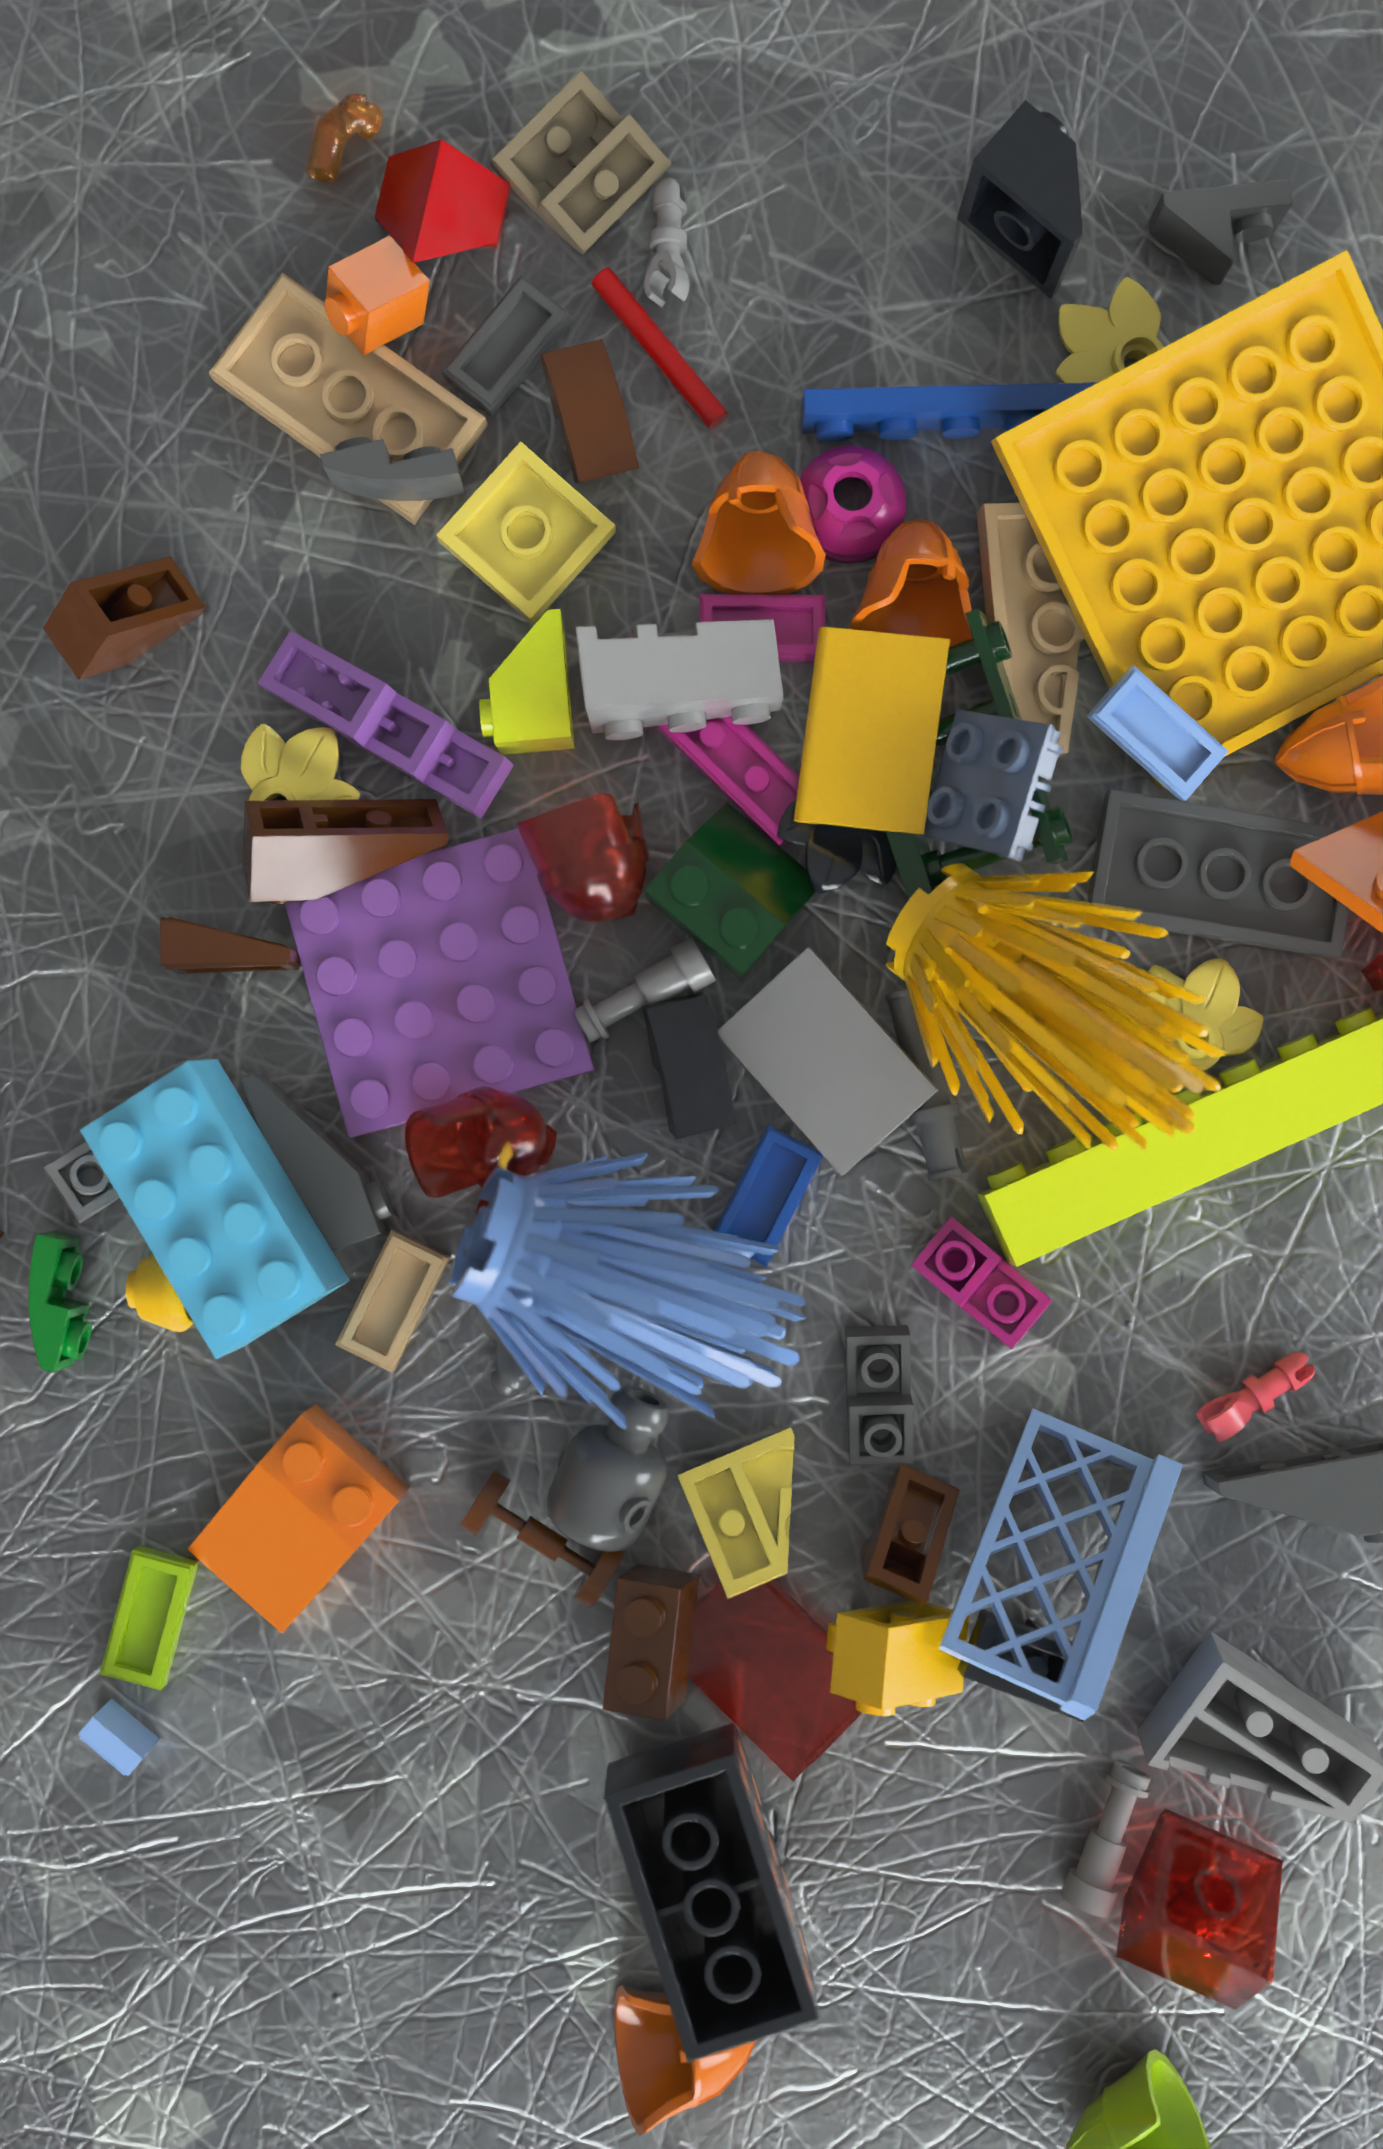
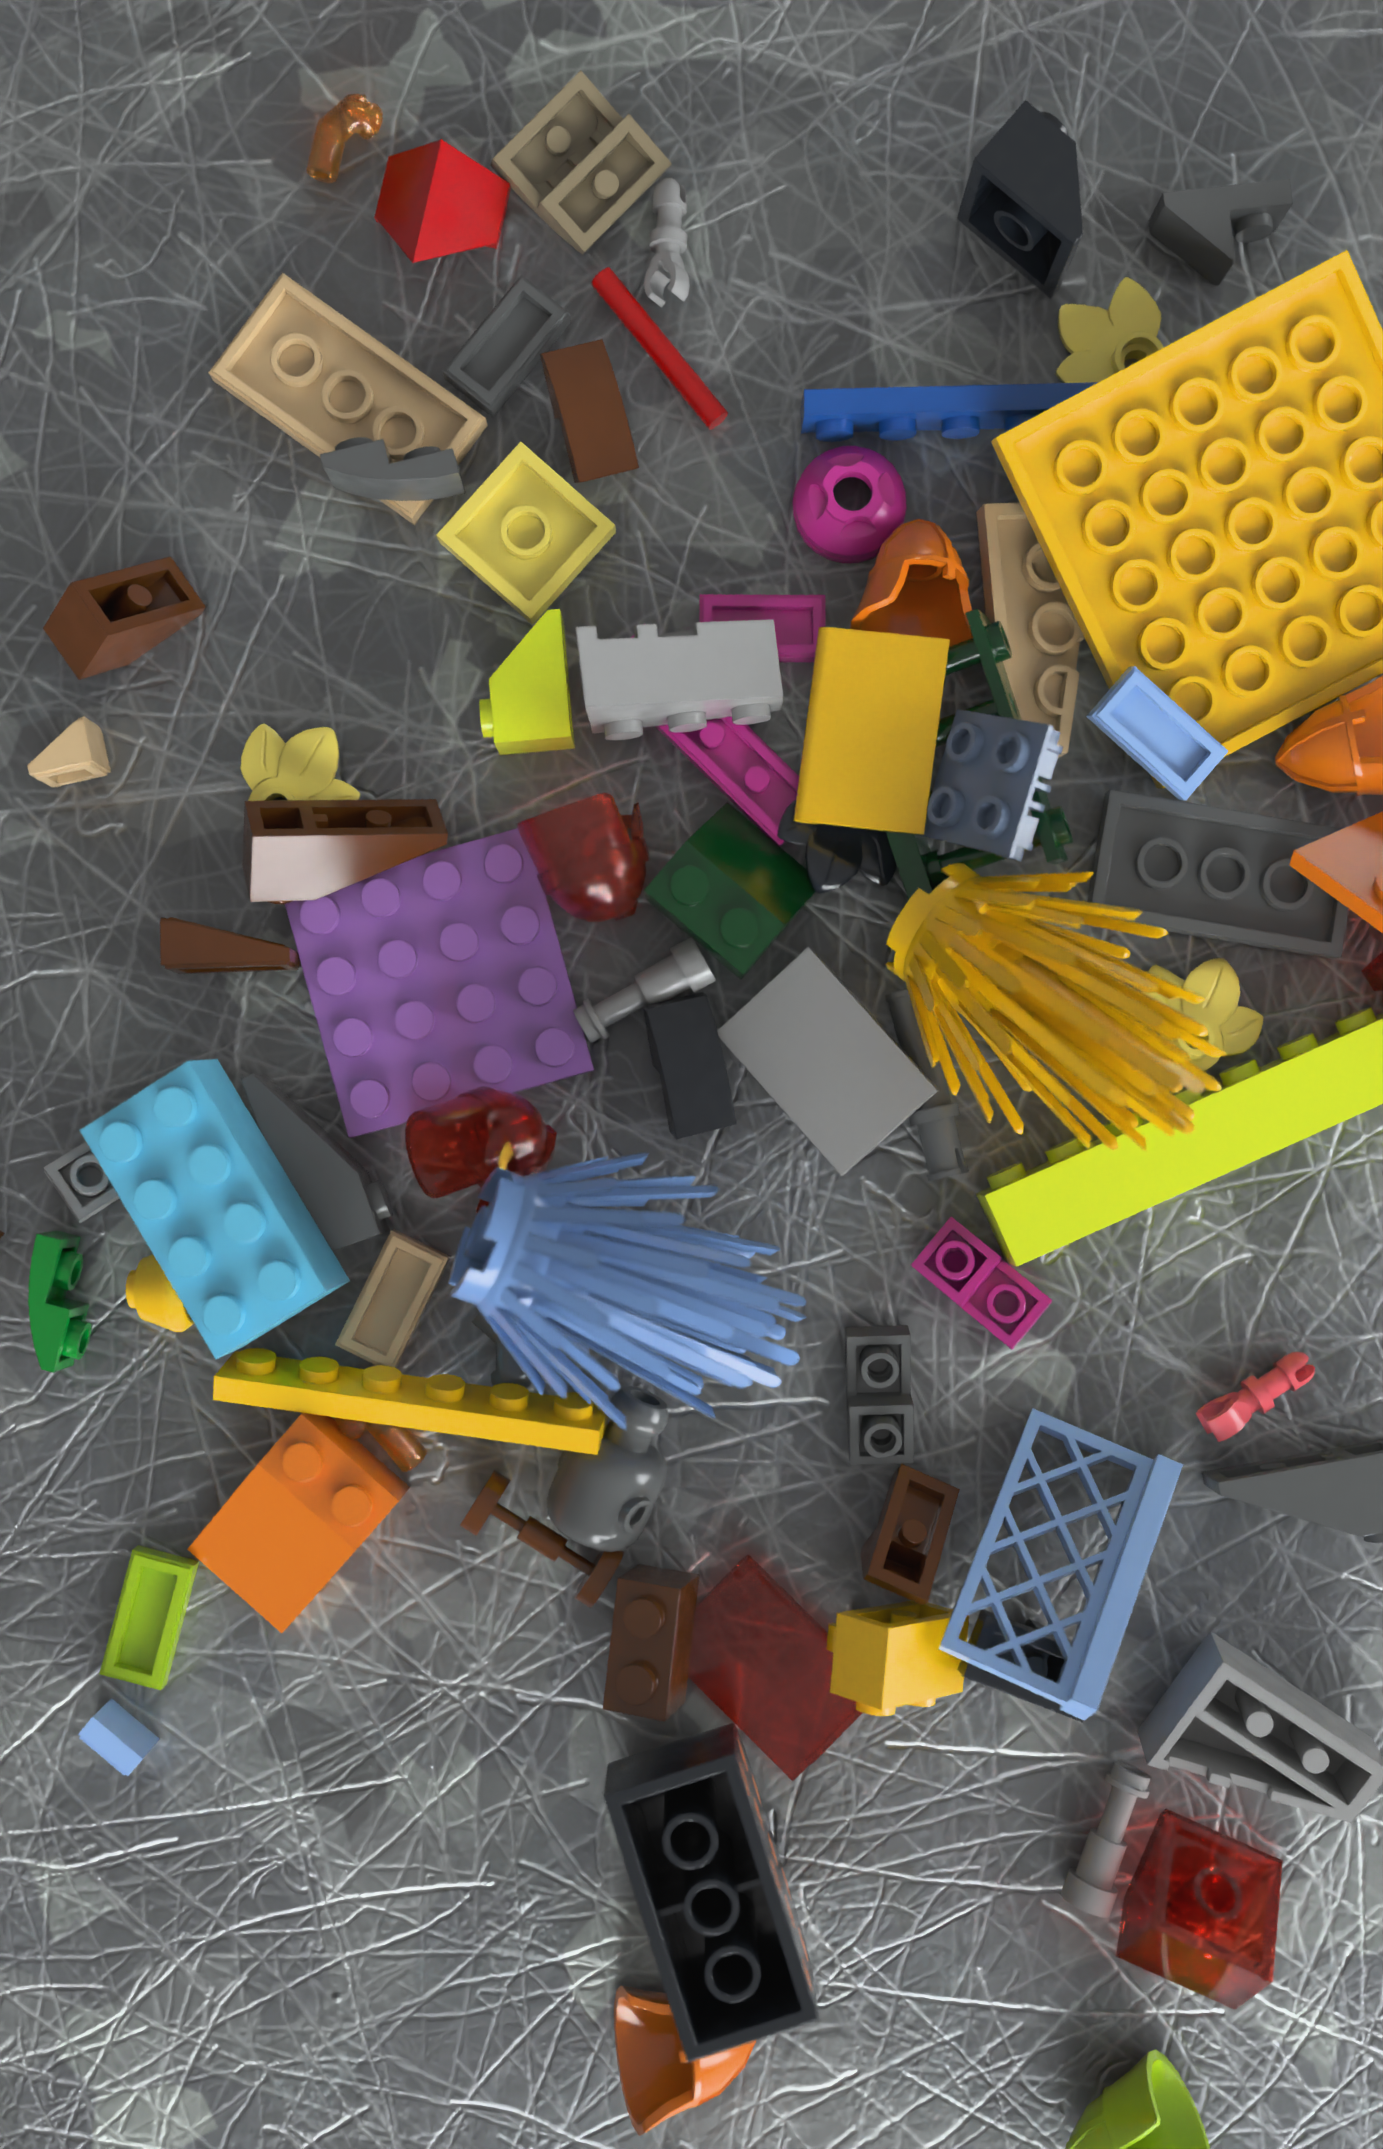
(72, 756): none -> tan slope
(376, 295): orange brick -> none
(385, 724): medium lavender slope -> none
(391, 1398): none -> yellow plate
(395, 1440): none -> clear orange arm
(745, 1511): light yellow wing -> none
(759, 531): orange helmet -> none
(769, 1190): blue tile -> none

